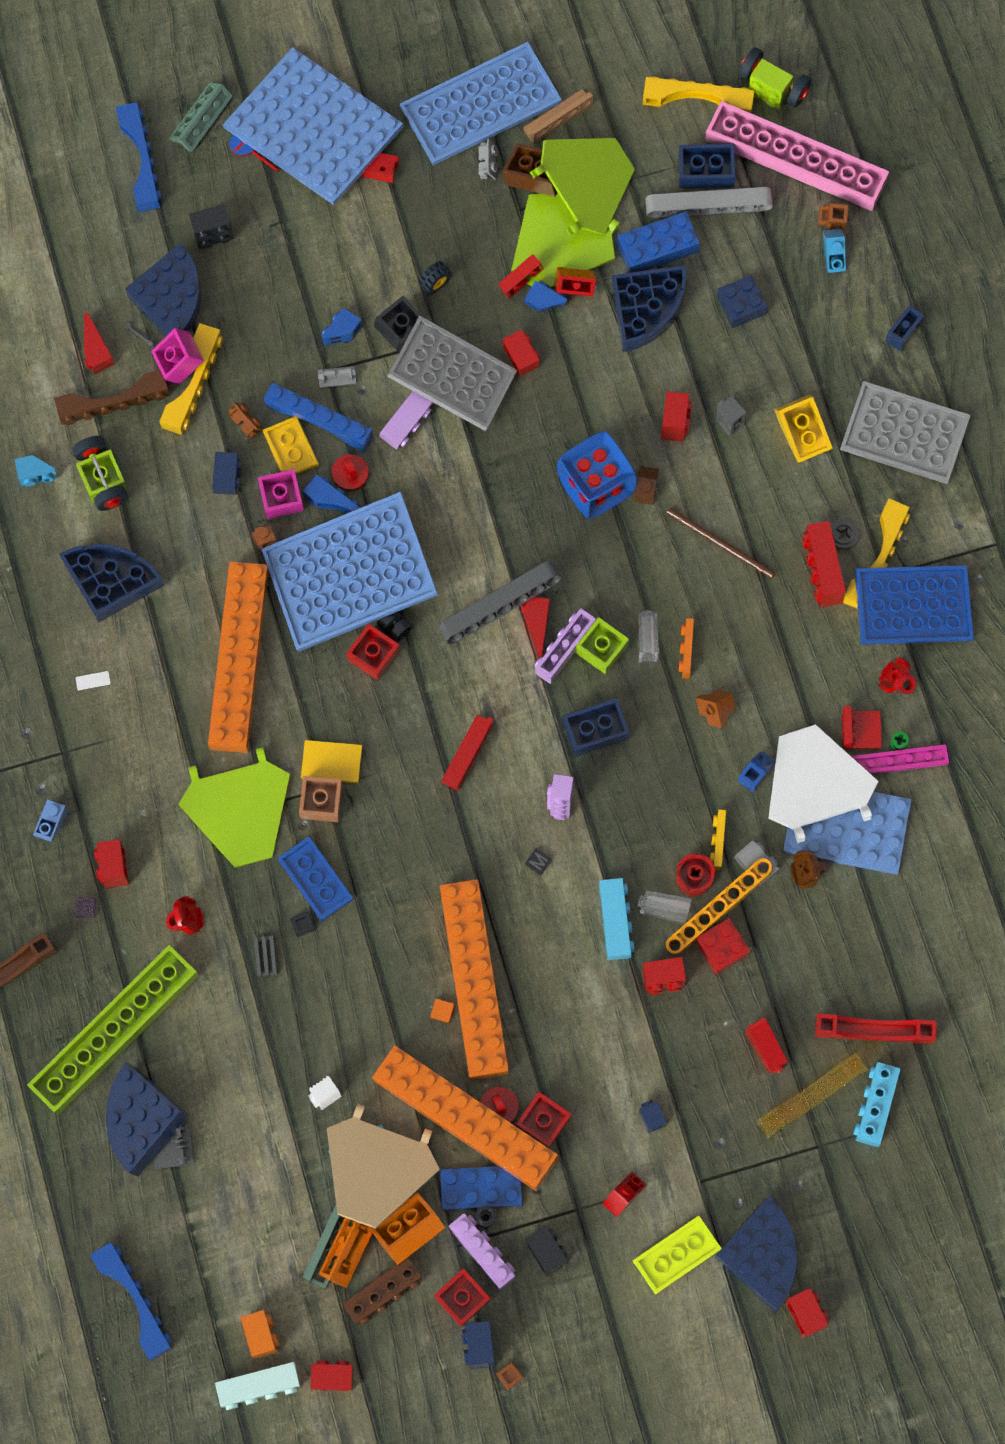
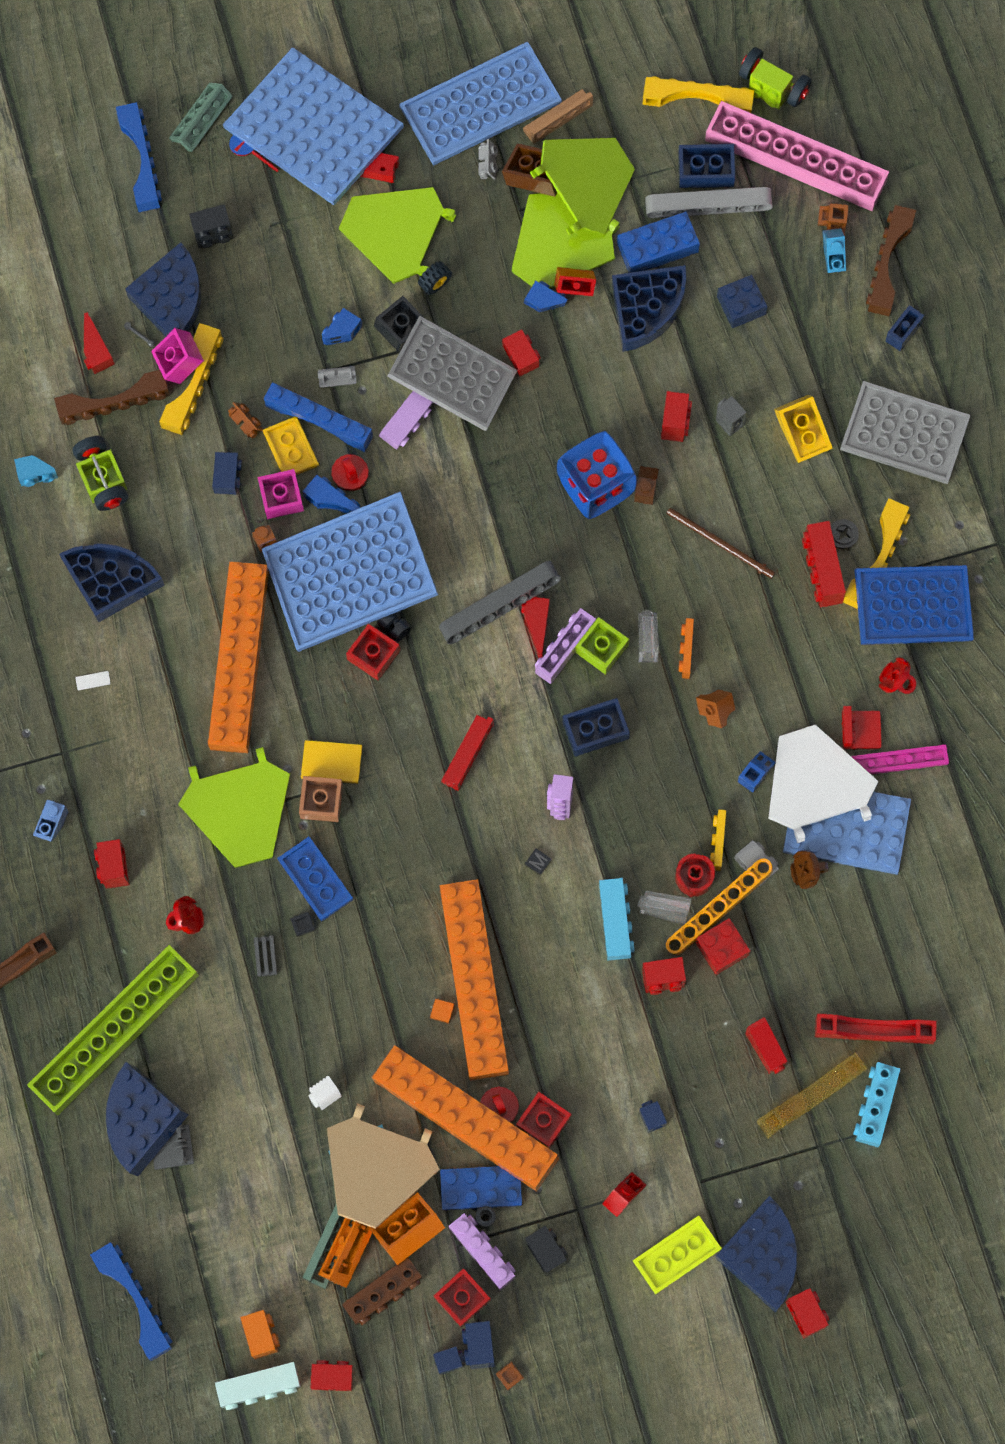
(85, 907): clear purple tile -> none
(395, 229): none -> lime flag
(449, 1360): none -> dark blue brick
(517, 278): red piece -> none
(883, 294): none -> reddish brown arch
(904, 741): green bush -> none

